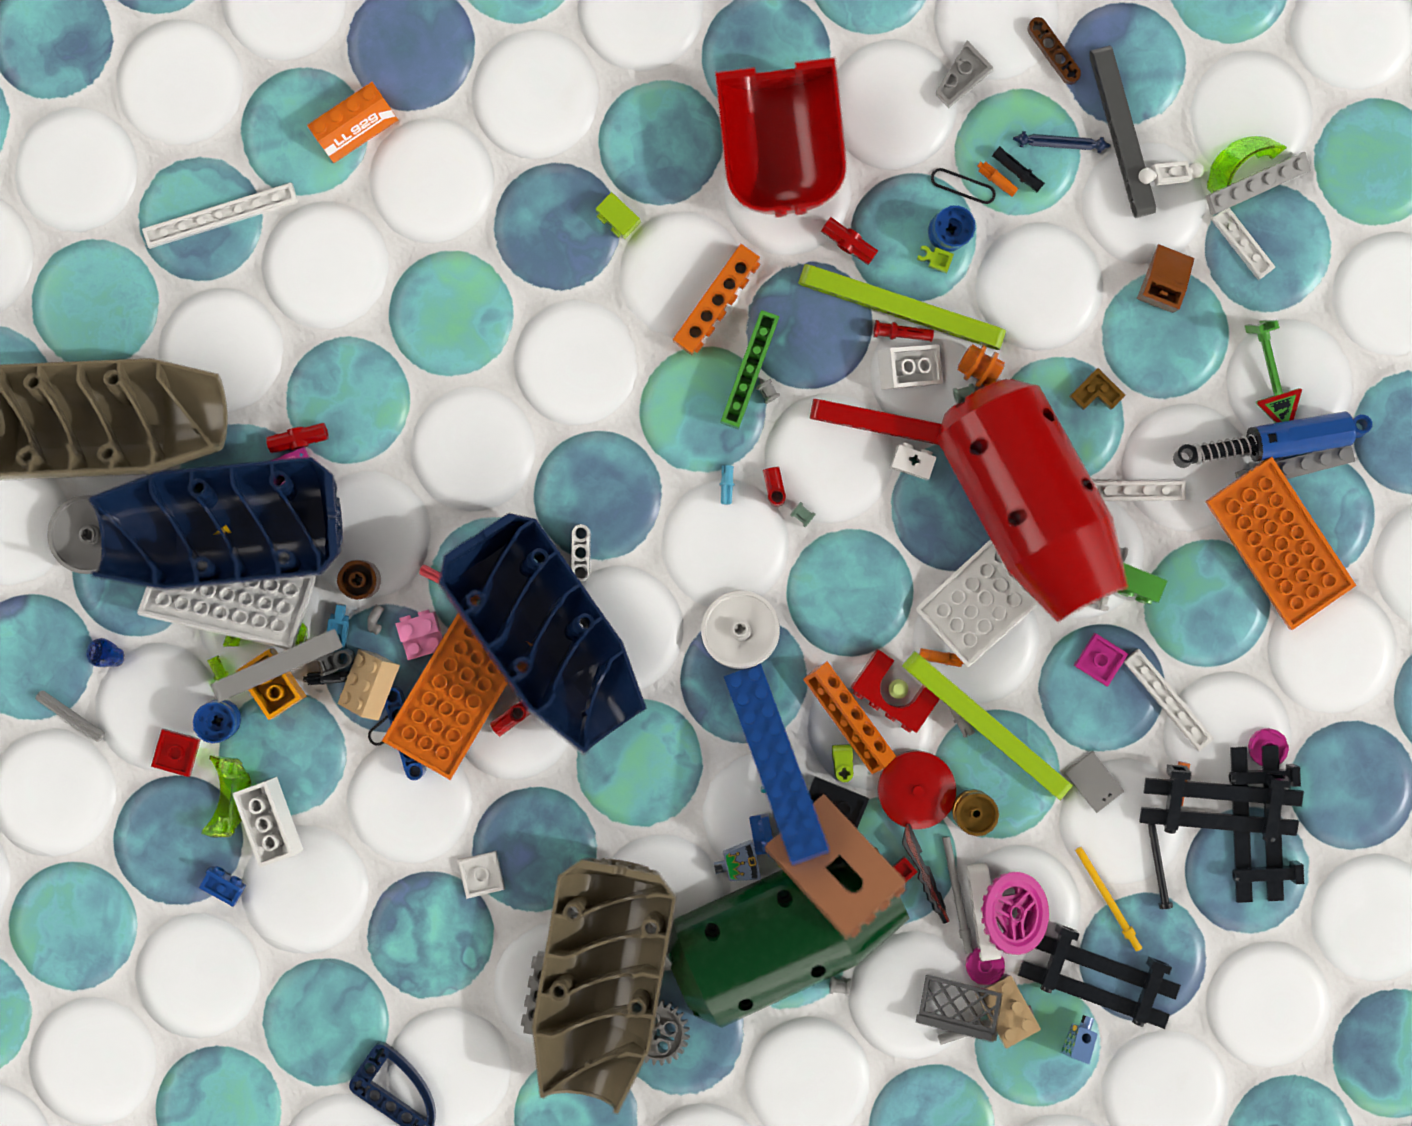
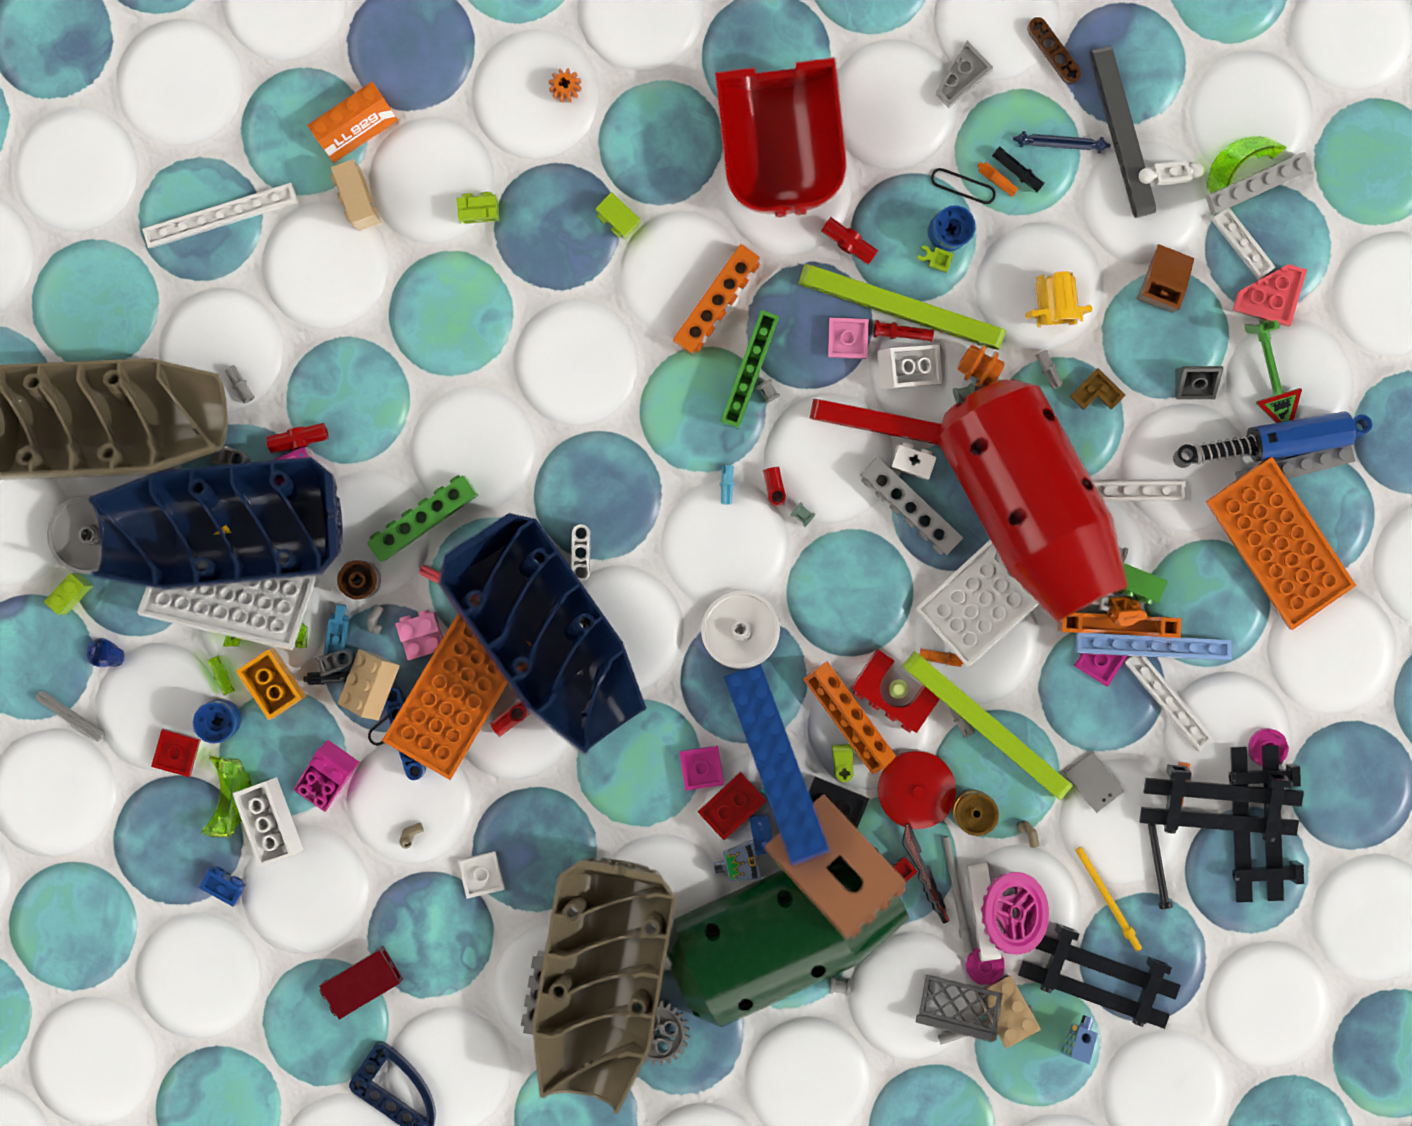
(68, 593): none -> lime brick
(228, 456): none -> light grey piece
(239, 384): none -> light grey axle
(276, 665): light grey beam -> none
(326, 775): none -> dark pink slope
(354, 195): none -> tan piece
(360, 983): none -> dark red panel
(378, 540): none -> bright green brick
(408, 835): none -> dark tan arm
(477, 208): none -> lime brick
(558, 89): none -> orange gear
(701, 767): none -> dark pink plate
(732, 806): none -> red plate
(848, 338): none -> bright pink plate
(893, 481): none -> light grey brick
(1025, 826): none -> dark tan arm
(1049, 369): none -> light grey axle
(1057, 300): none -> yellow container
(1103, 624): none -> orange arch
(1125, 611): none -> orange hand
(1153, 646): none -> light blue plate
(1197, 382): none -> dark grey slope
(1272, 296): none -> coral plate

